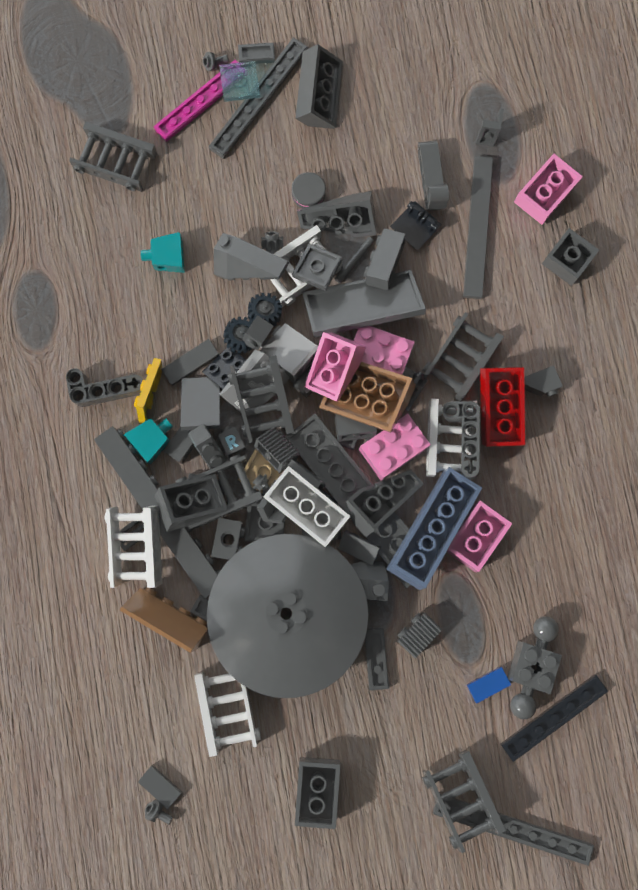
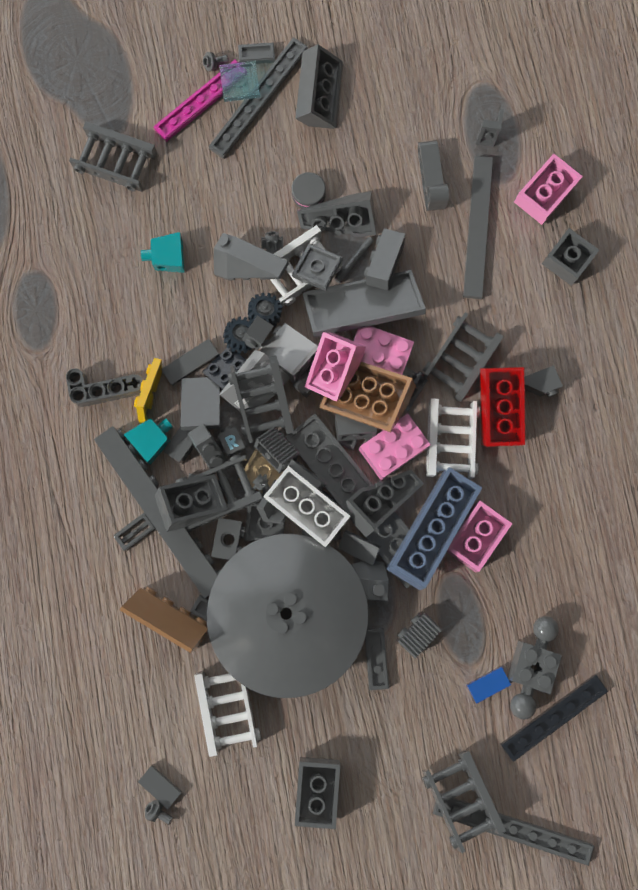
(152, 552): white fence -> none
(416, 225): black hinge -> none
(467, 440): dark grey beam -> none

